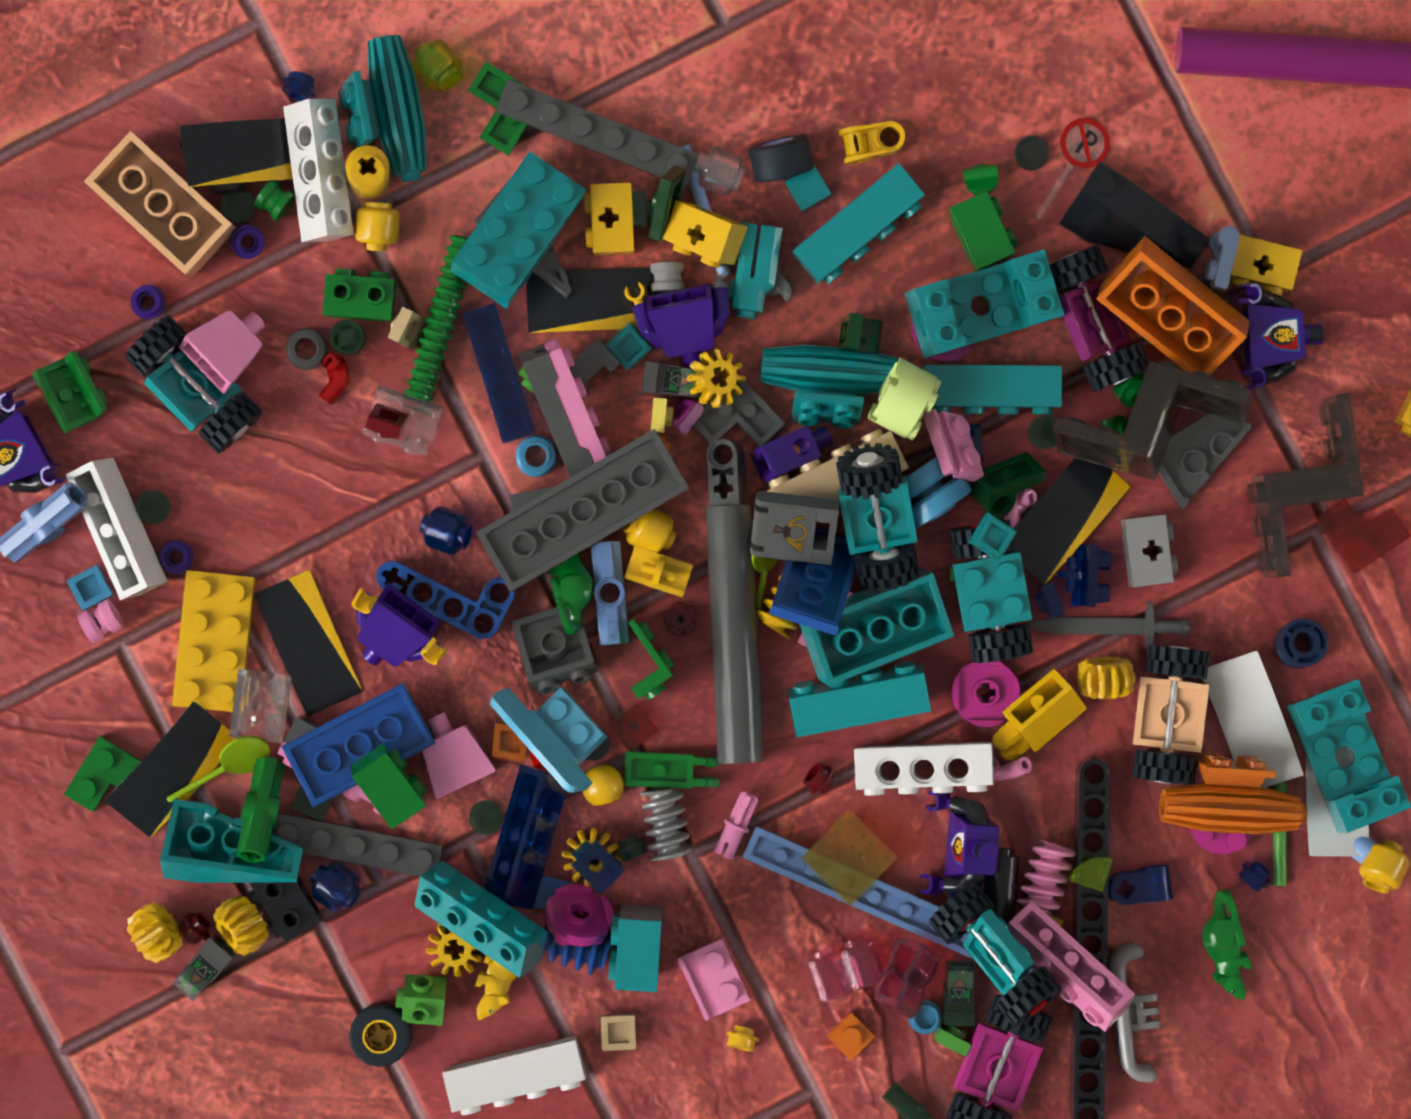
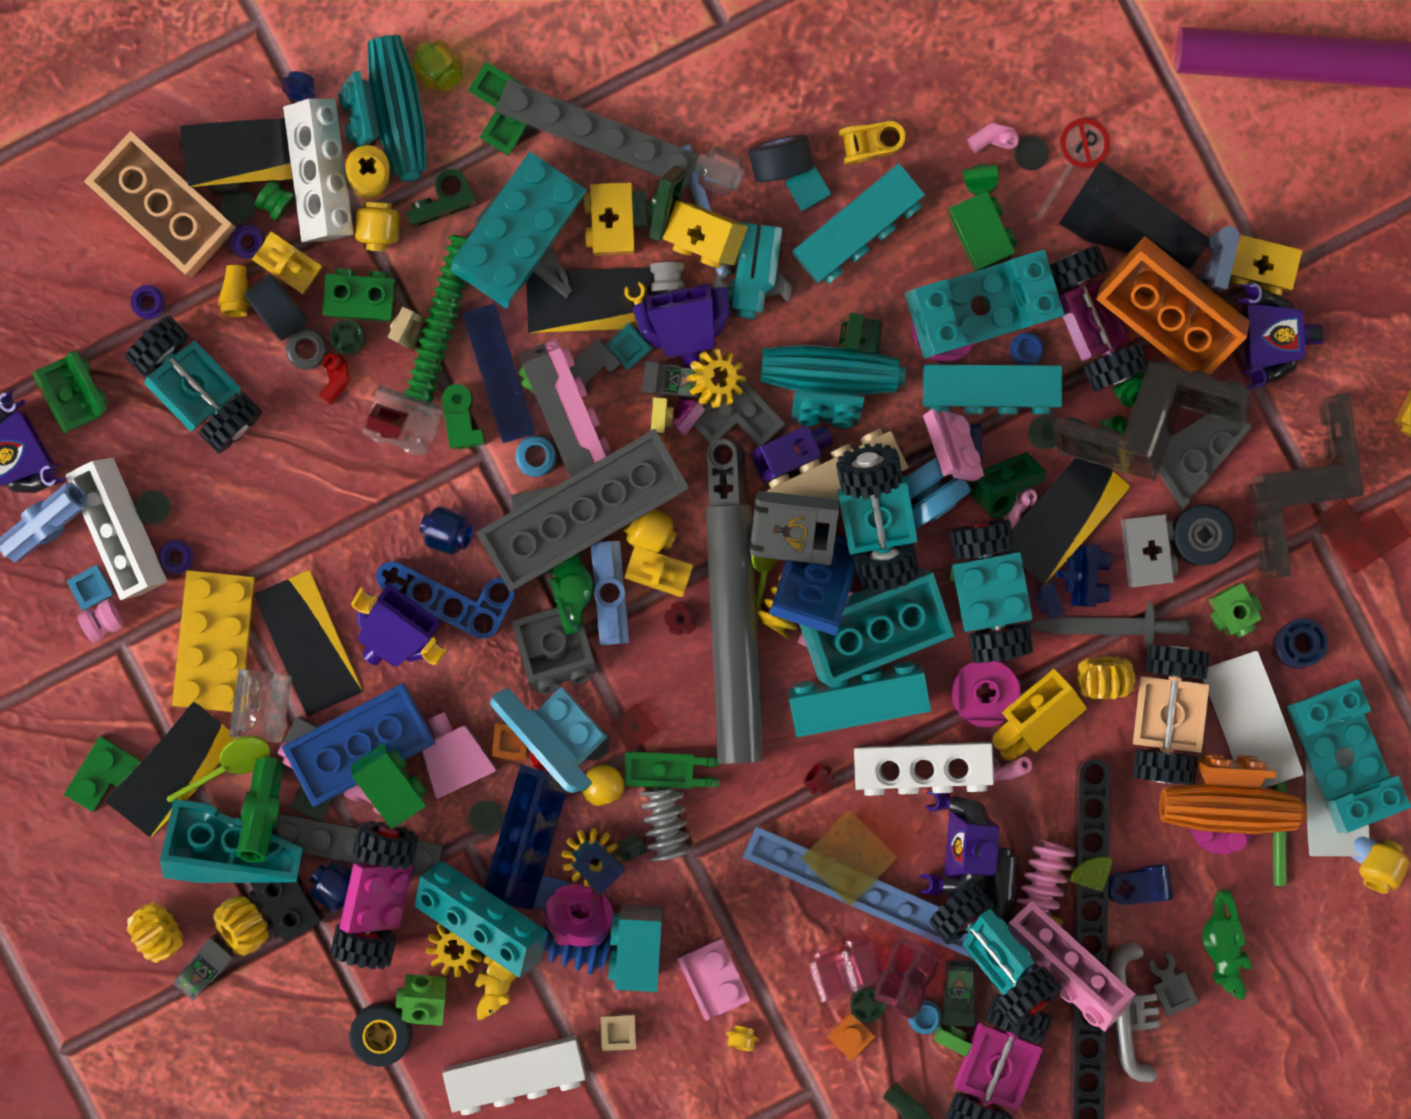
(194, 927): dark red plate -> none
(224, 347): bright pink torso -> none
(232, 295): none -> yellow cone
(276, 307): none -> black wheel
(287, 263): none -> yellow hips
(375, 895): none -> plate
(428, 211): none -> dark green plate
(457, 403): none -> green leg
(653, 683): green bracket -> none
(736, 825): bright pink axle -> none
(867, 1010): none -> clear green wheel
(904, 399): yellowish green brick -> none
(992, 536): teal tile -> none
(994, 134): none -> bright pink arm
(1026, 349): none -> blue plate
(1173, 988): none -> dark grey plate
(1195, 542): none -> black wheel
(1224, 604): none -> bright green brick
(1255, 875): clear blue plate -> none

